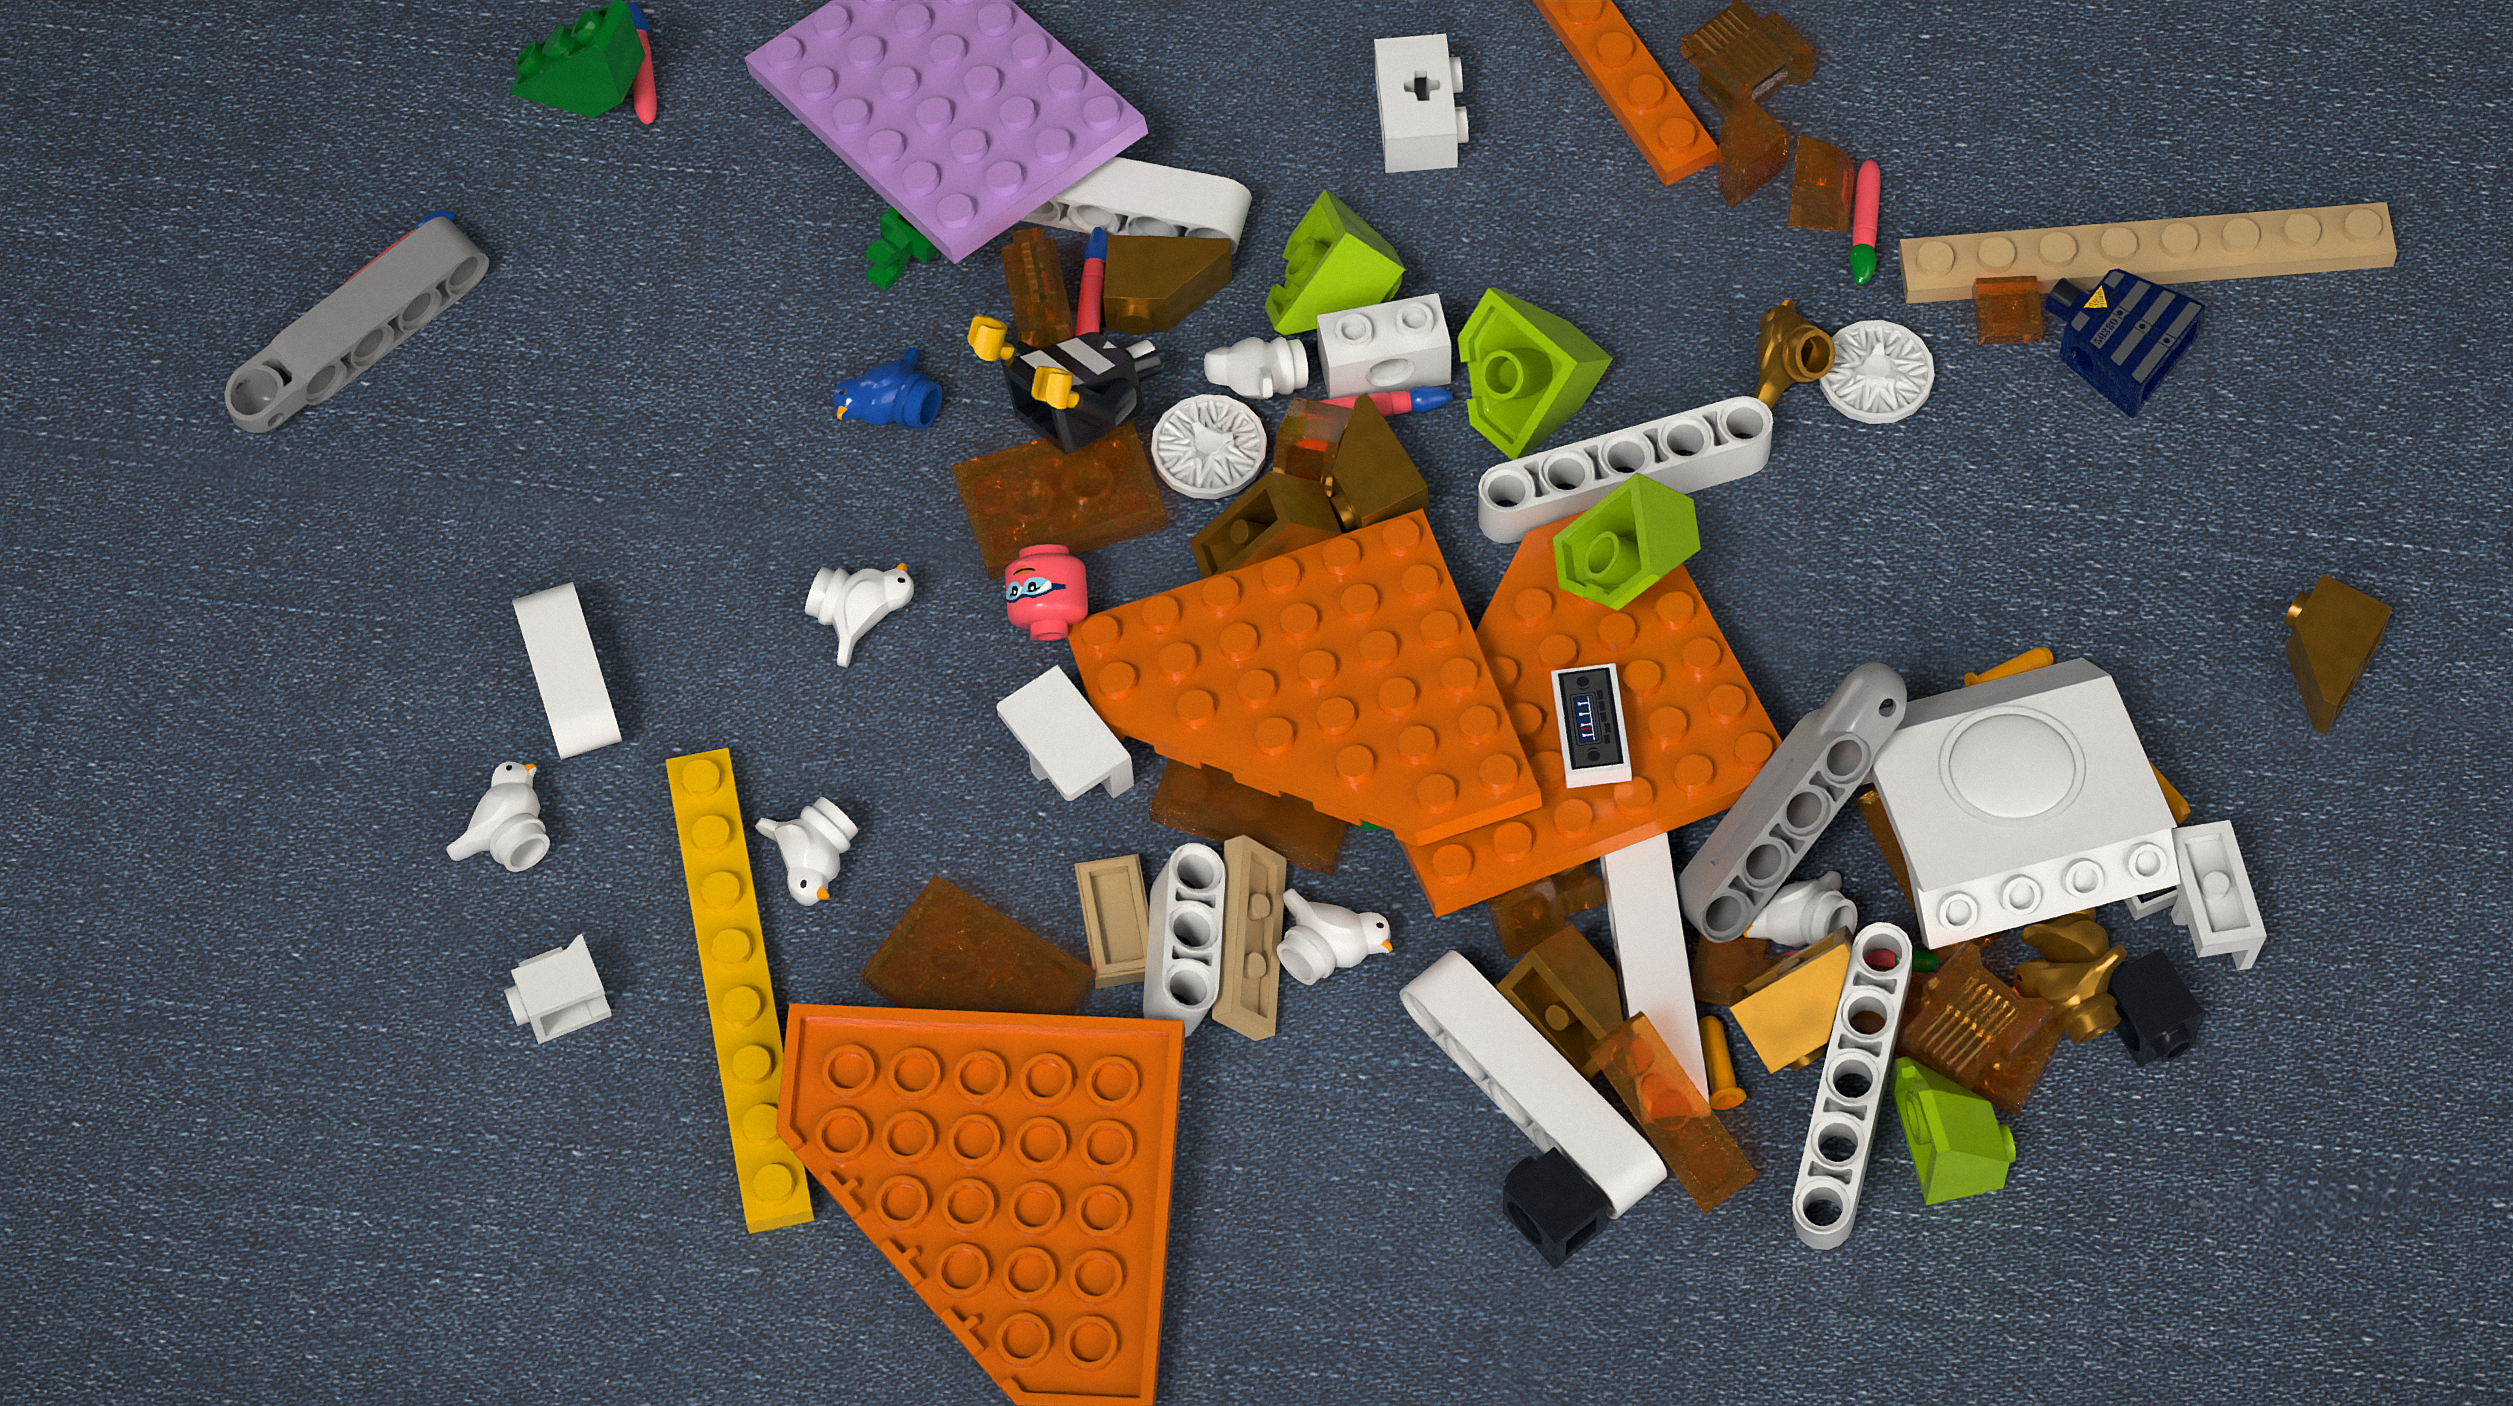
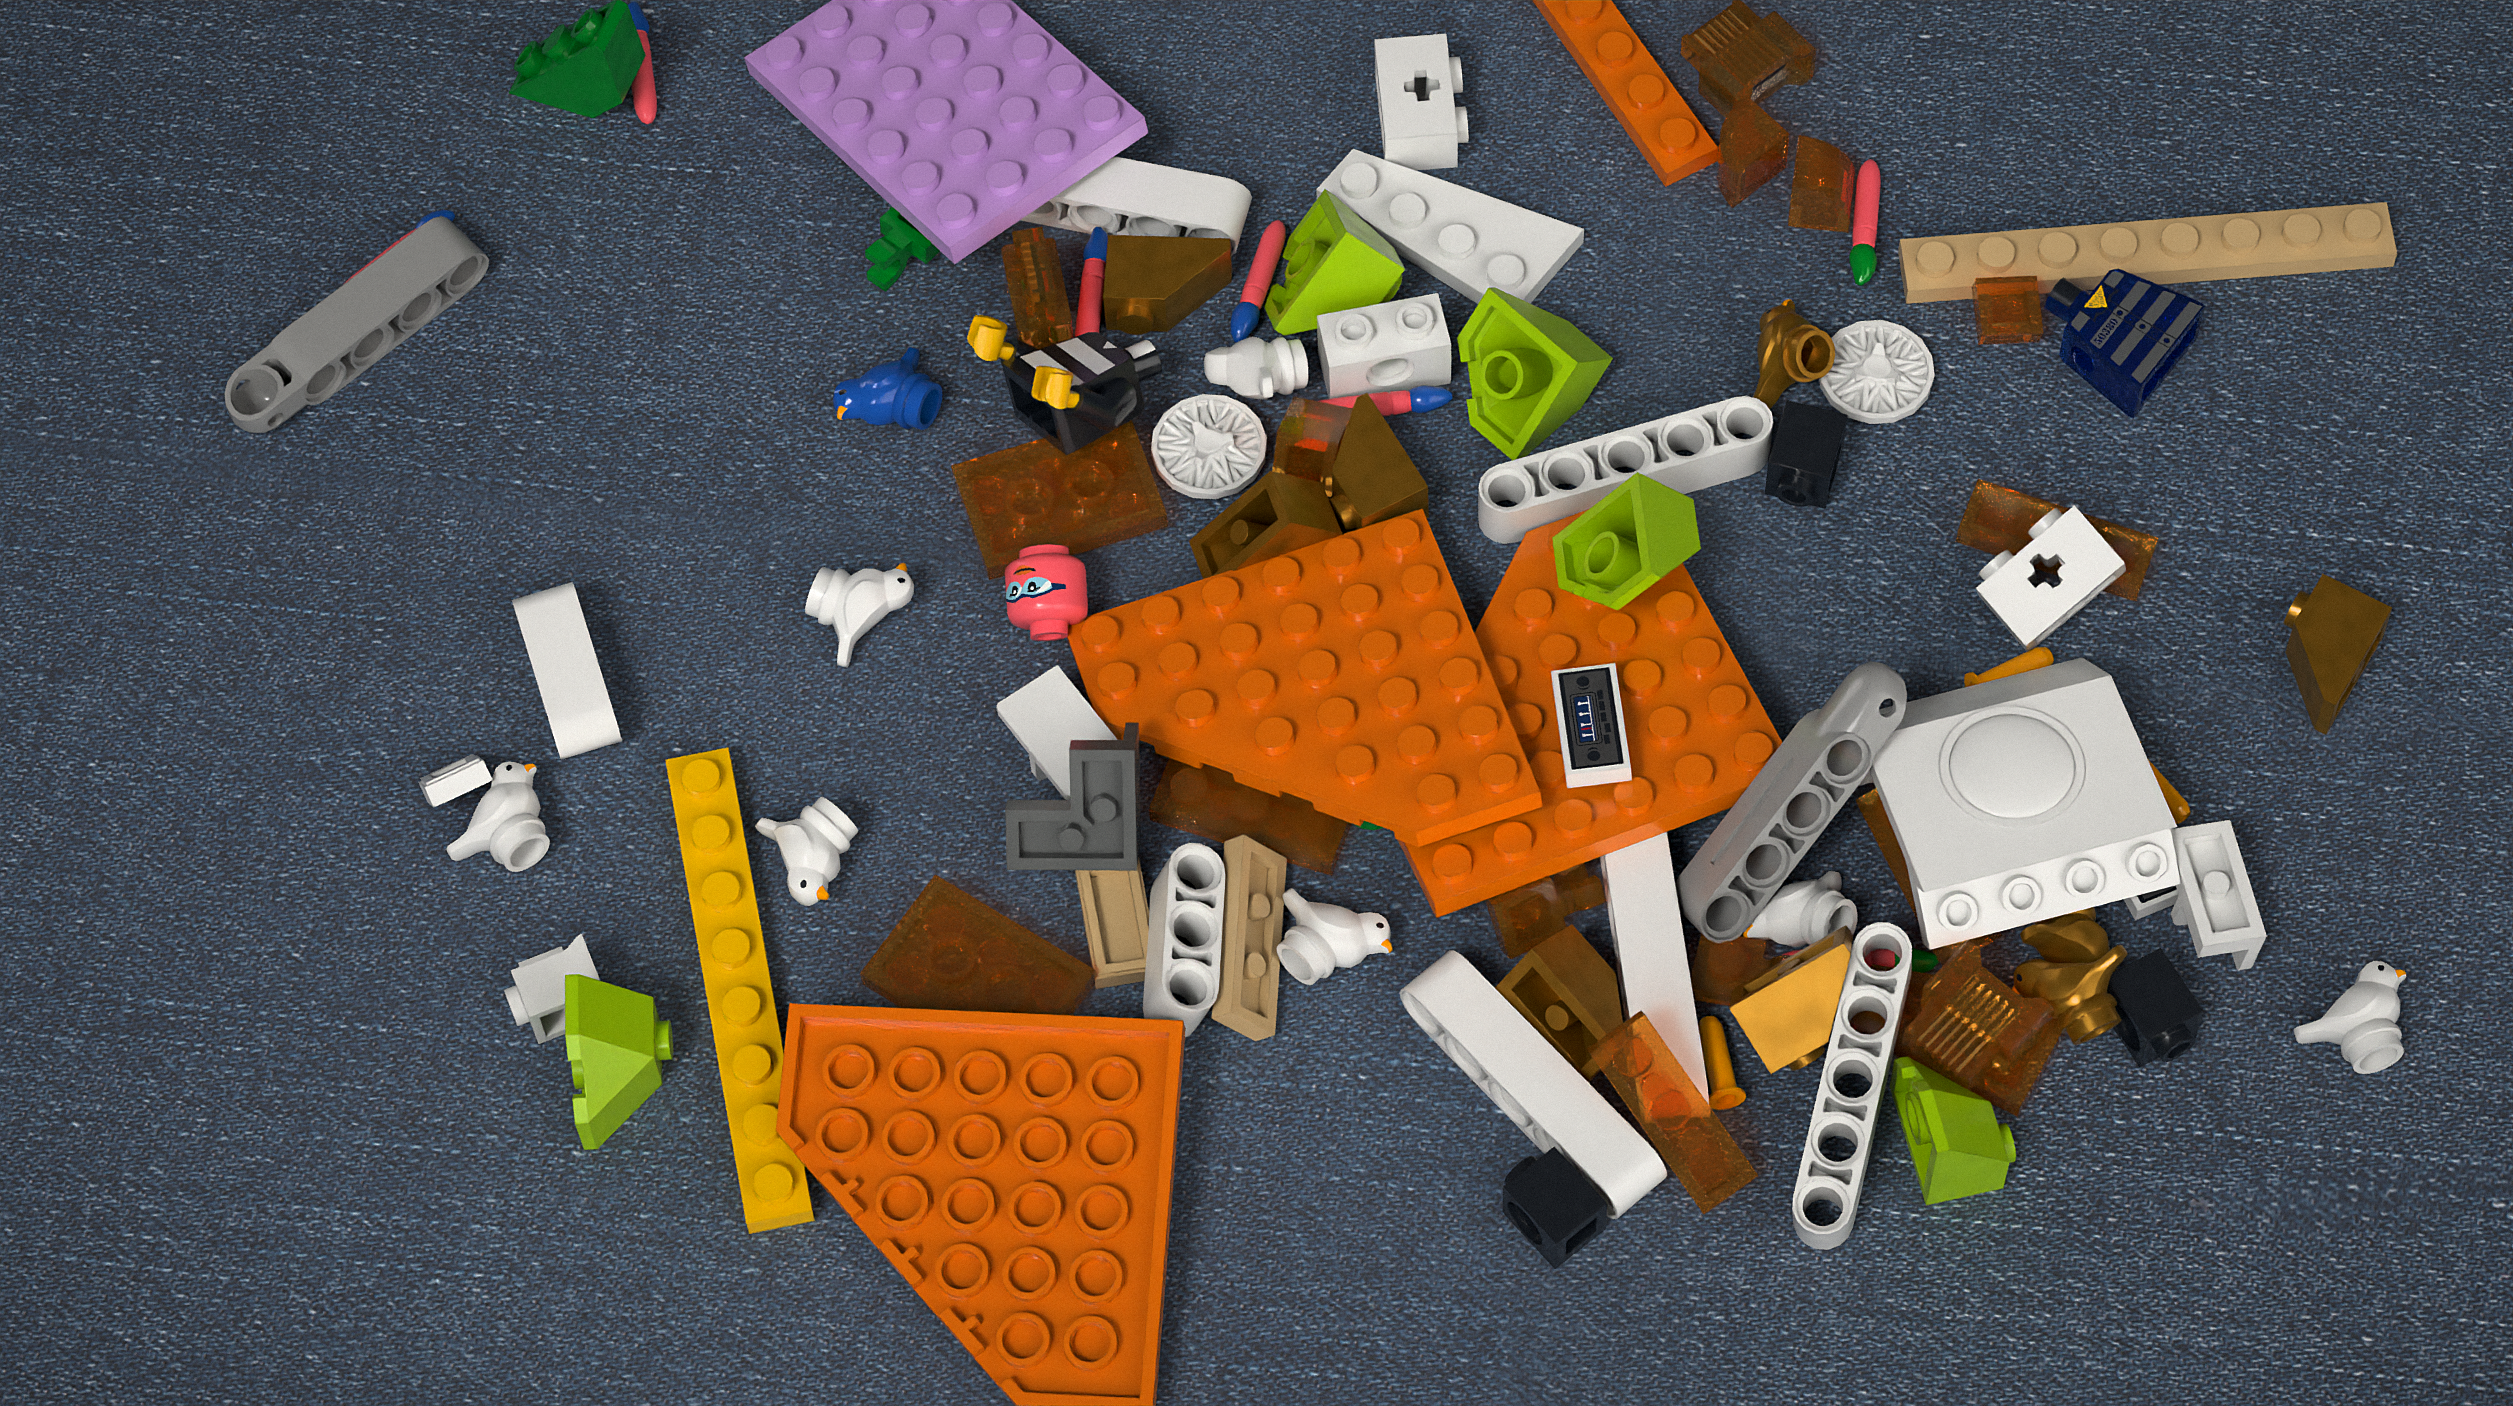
(454, 780): none -> white tile
(613, 1053): none -> lime slope
(1097, 824): none -> dark grey panel
(1246, 314): none -> coral piece
(1453, 230): none -> white wing
(1805, 455): none -> black brick
(2001, 521): none -> clear orange plate
(2085, 571): none -> white brick
(2363, 1020): none -> white animal

